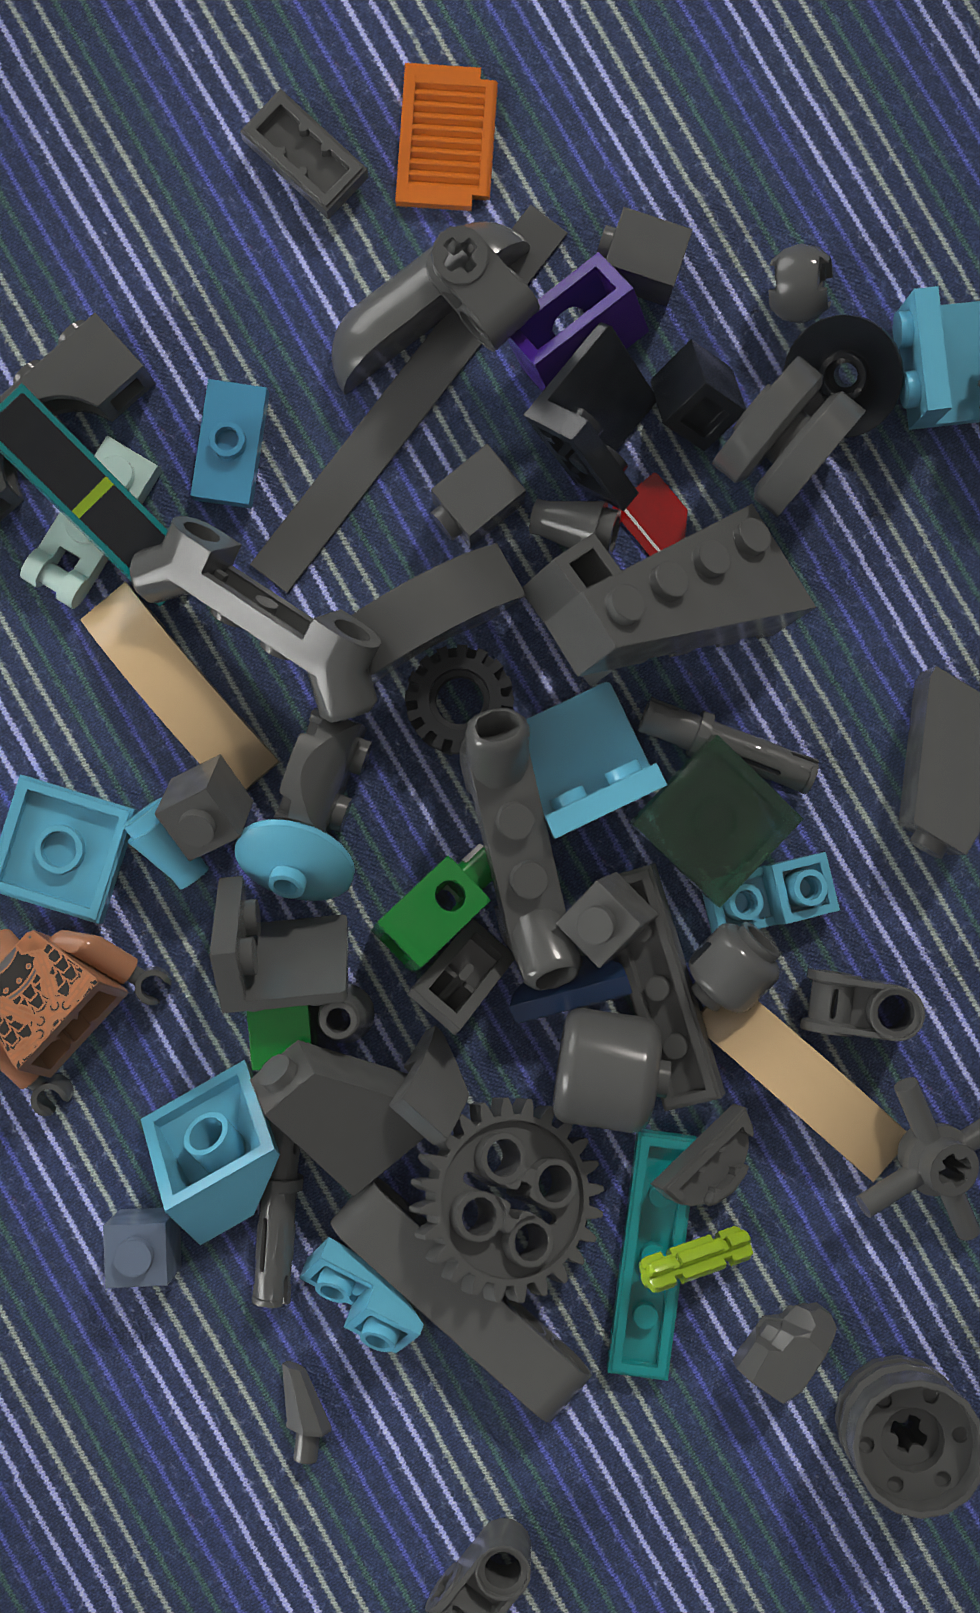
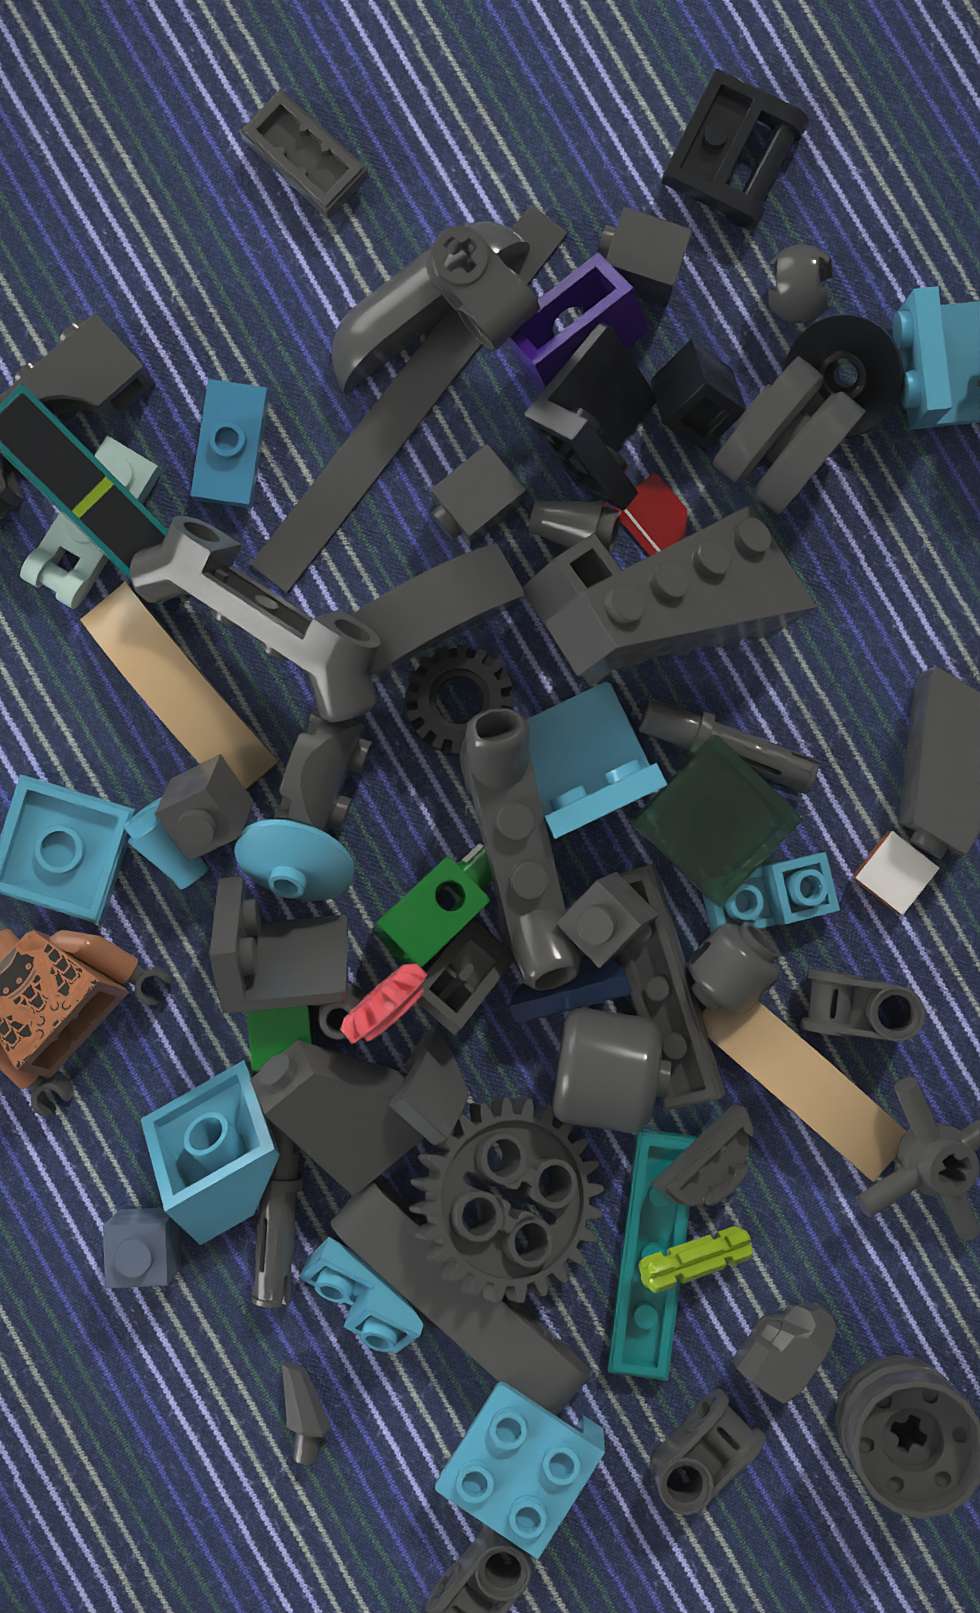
(384, 1003): none -> coral gear
(445, 137): orange window -> none
(521, 1468): none -> medium azure bracket
(706, 1448): none -> dark grey piece
(717, 140): none -> black plate
(895, 872): none -> white tile

